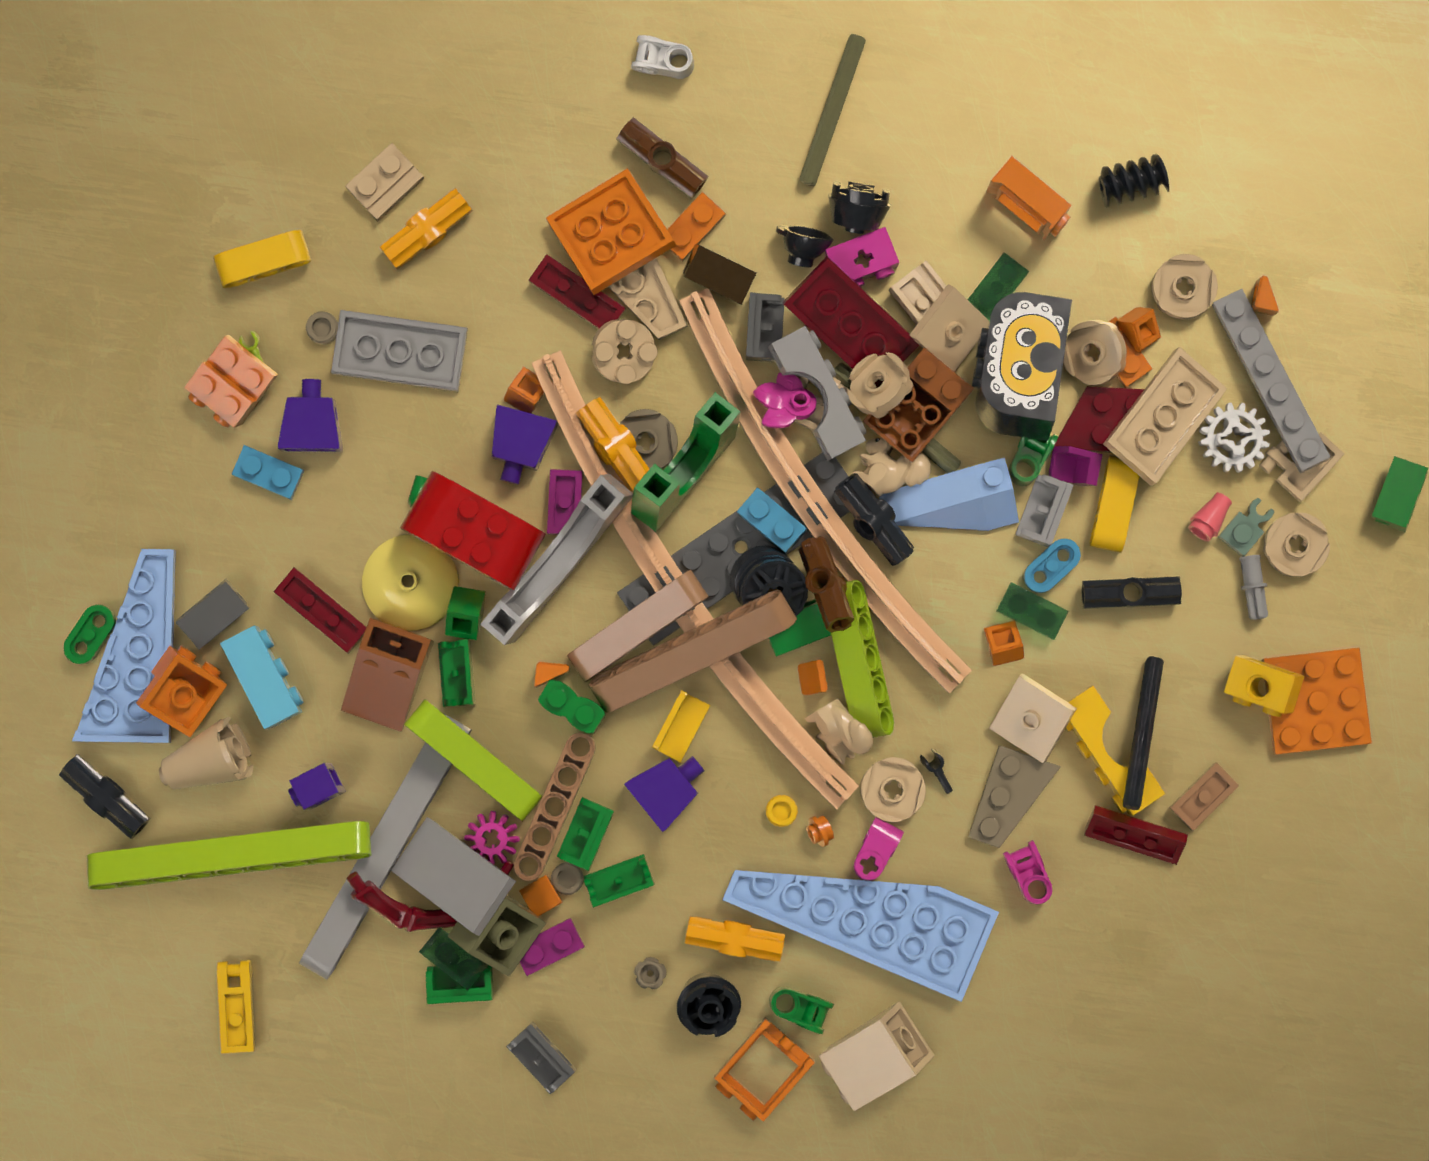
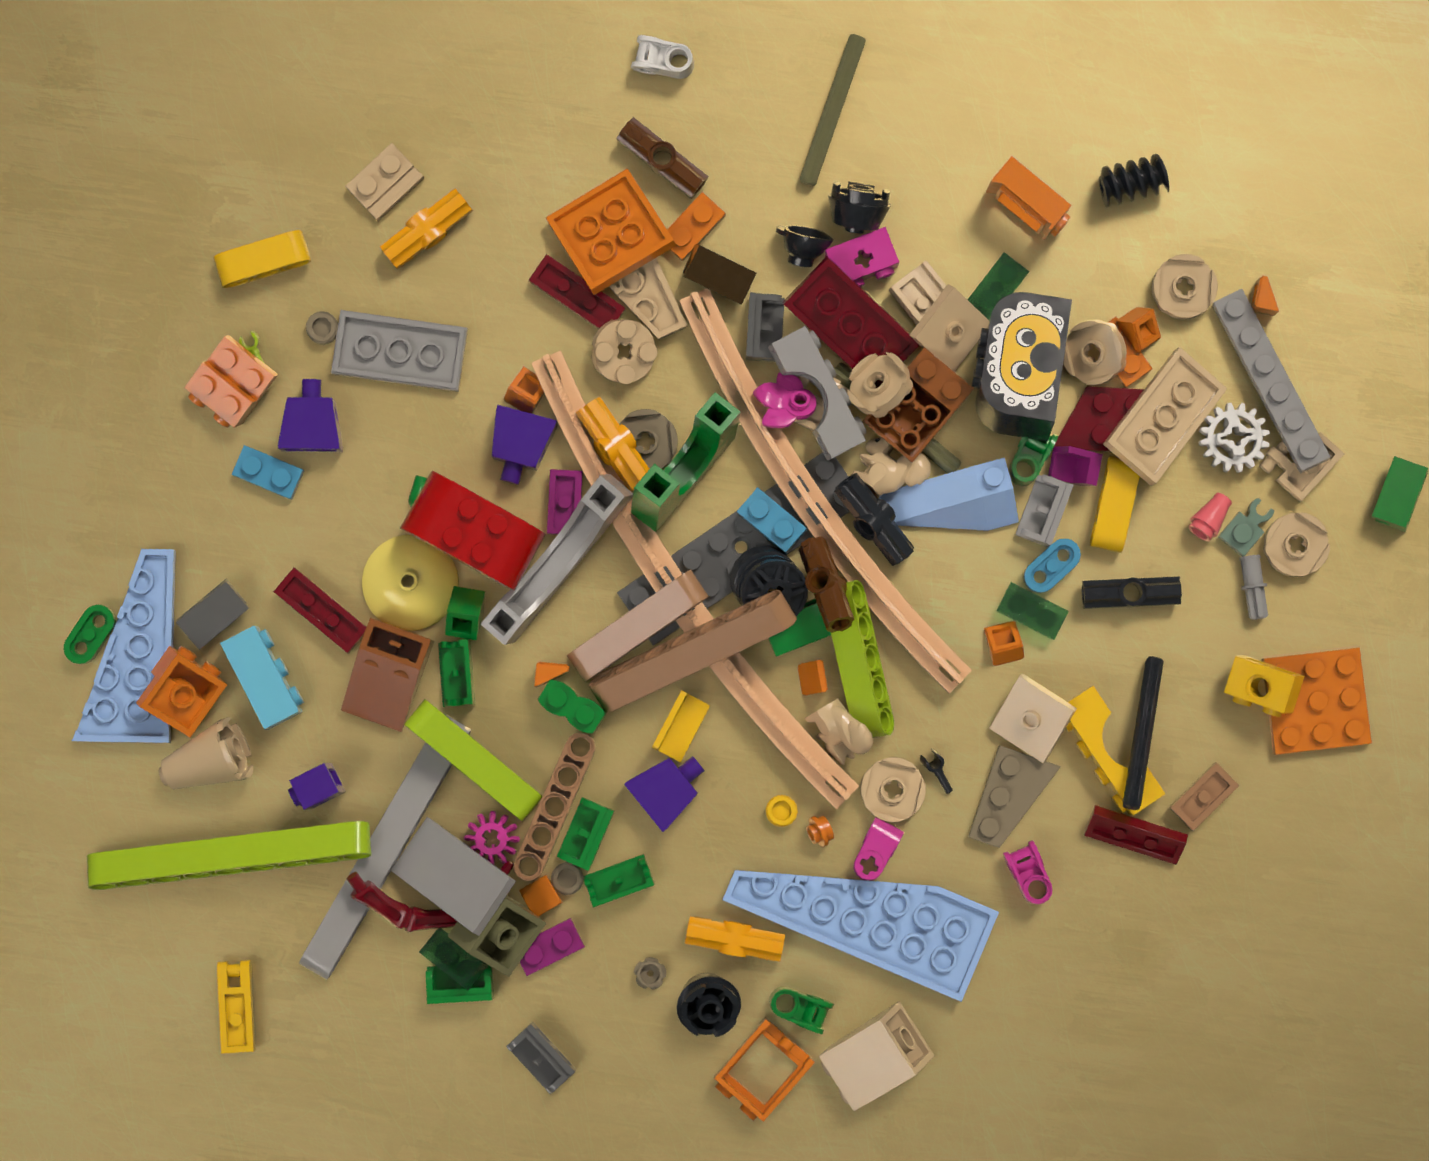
(104, 796): black piece -> none

